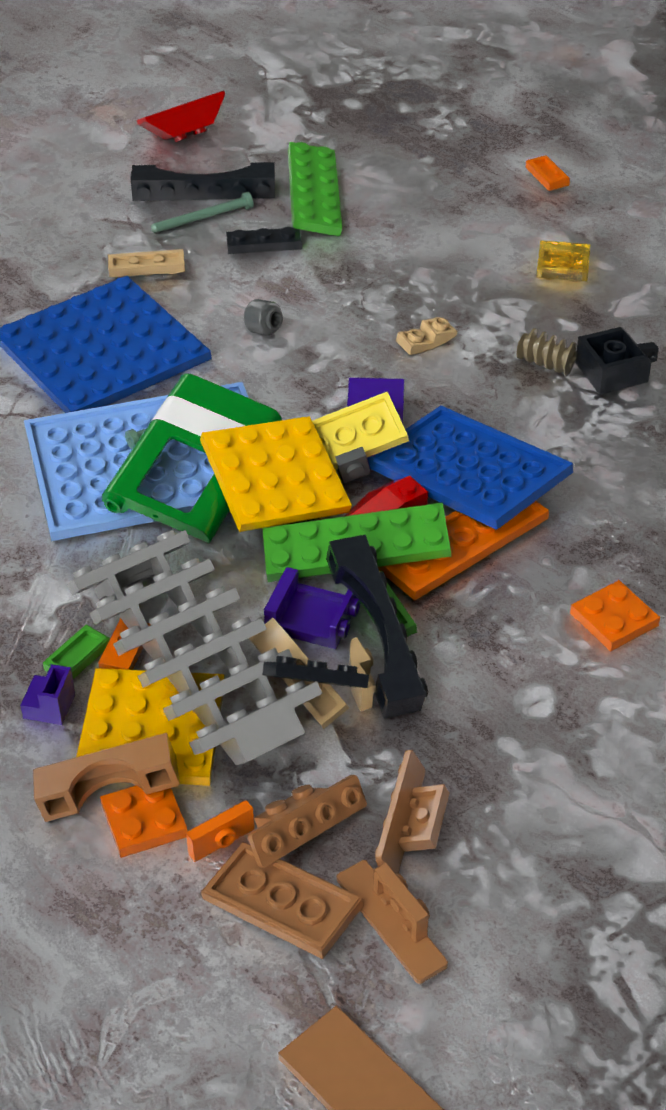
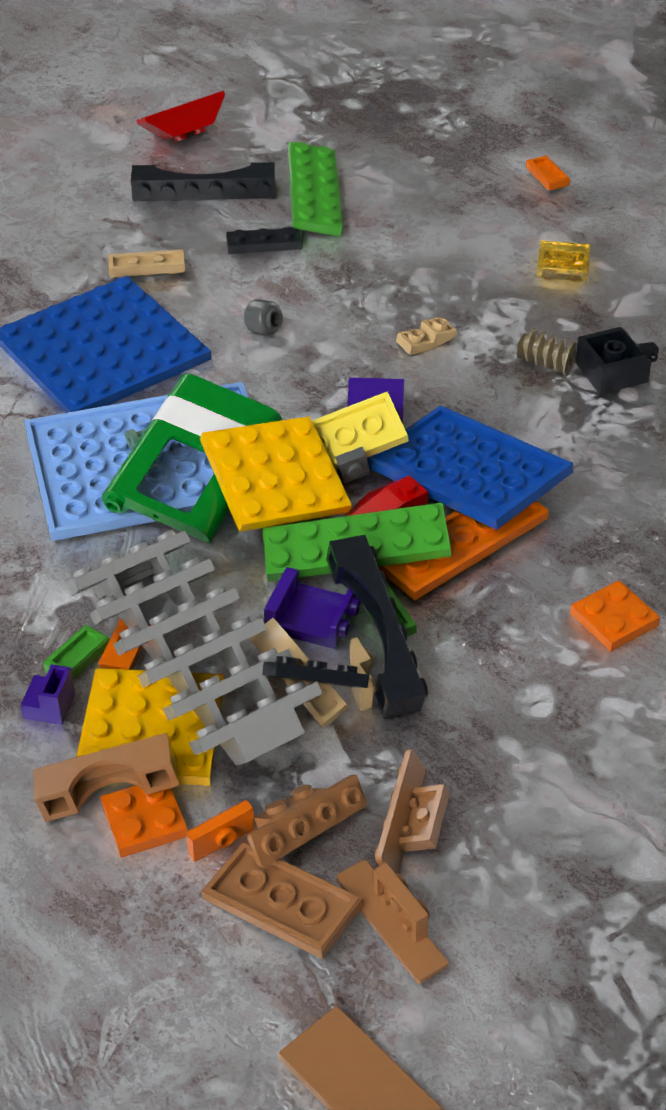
(246, 201): sand green bar -> none

